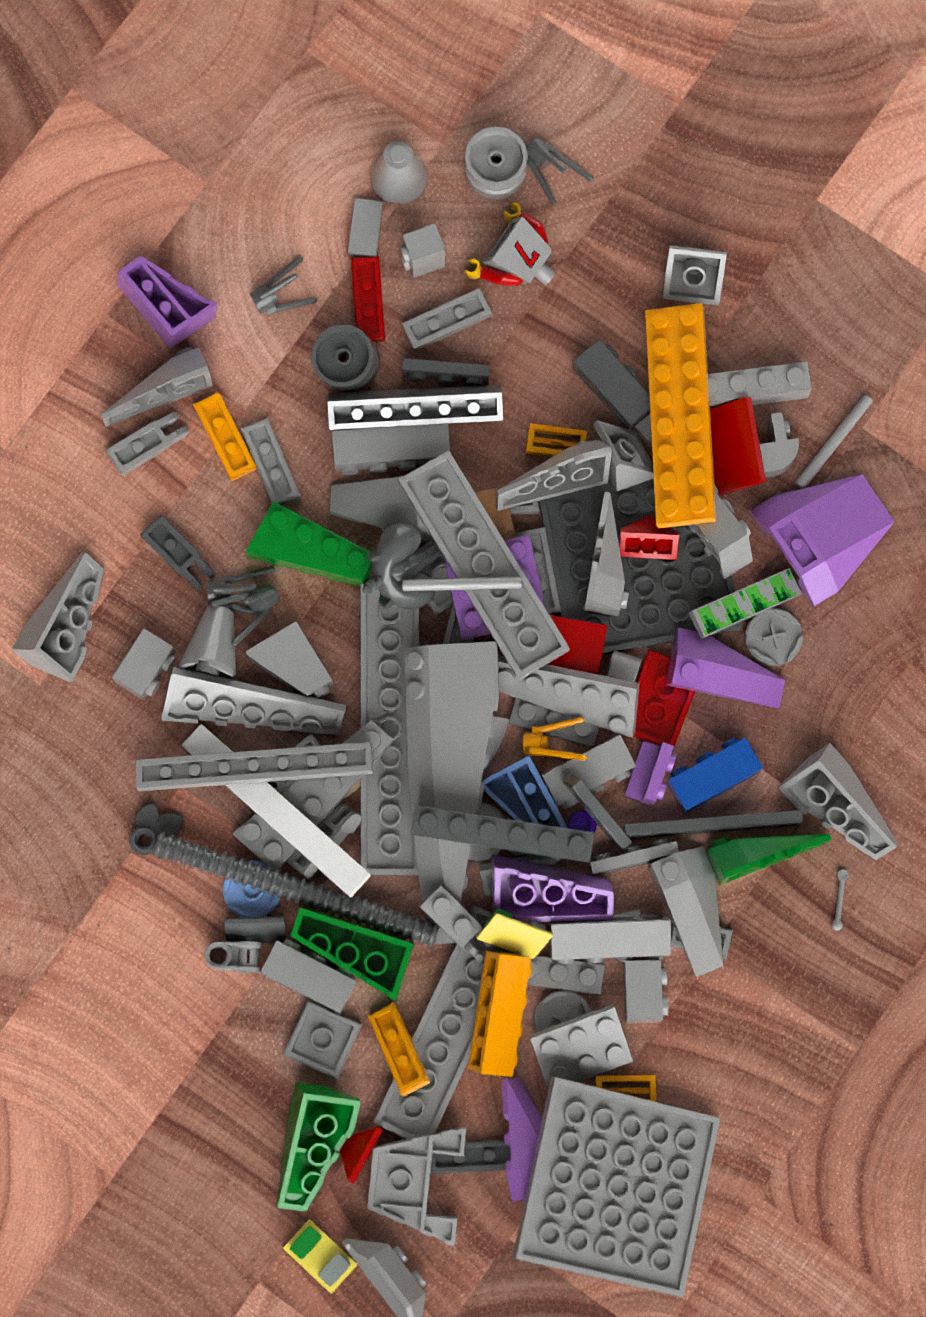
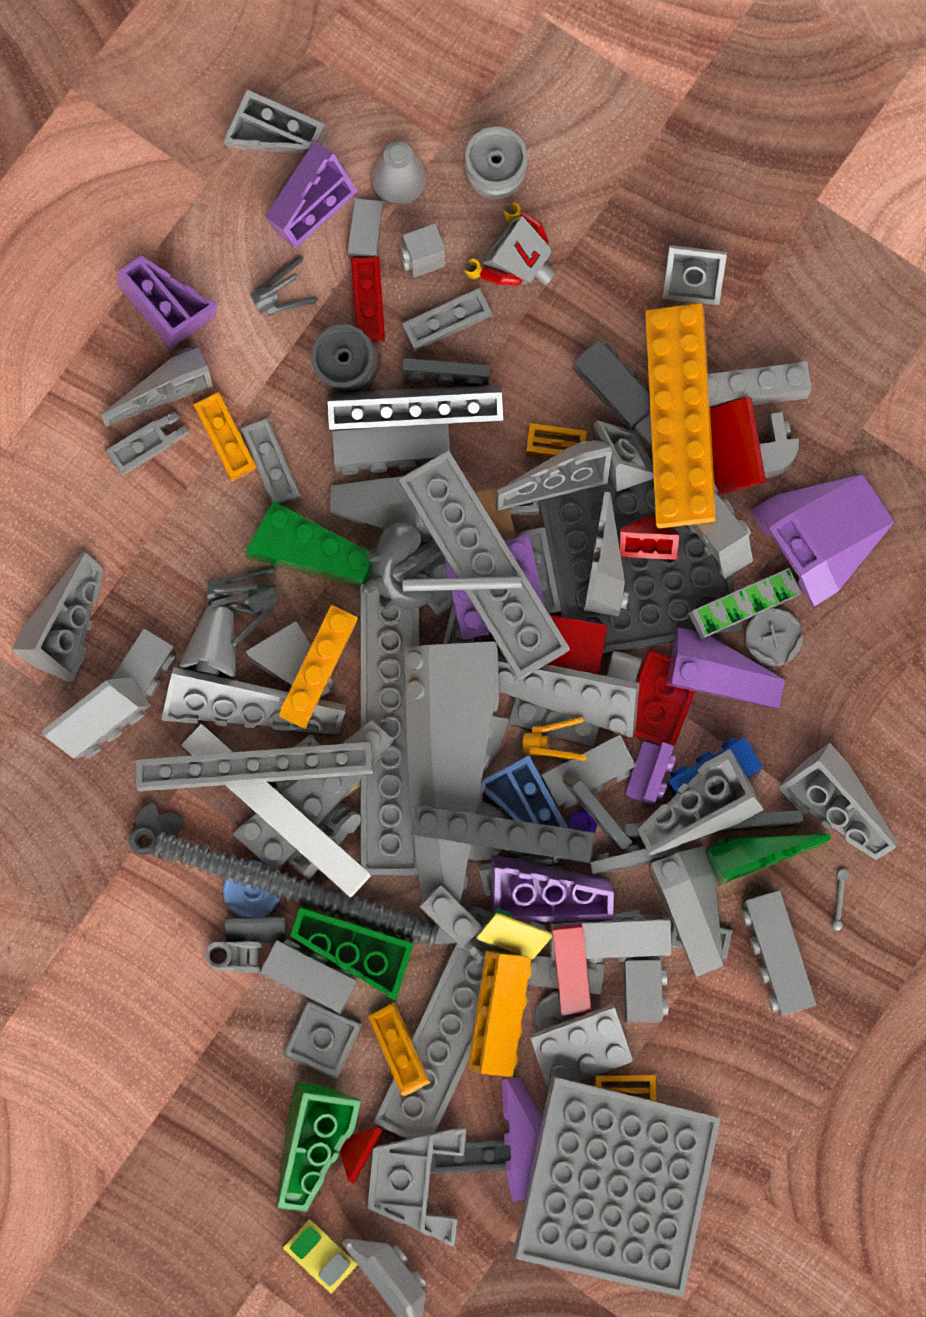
(98, 718): none -> slope
(175, 550): dark grey hinge -> none
(272, 127): none -> light grey wedge
(310, 196): none -> medium lavender wedge
(318, 667): none -> light orange brick
(544, 154): dark grey plant -> none
(571, 969): none -> tile
(708, 803): none -> light grey wedge
(779, 954): none -> light grey brick
(833, 442): light grey bar -> none

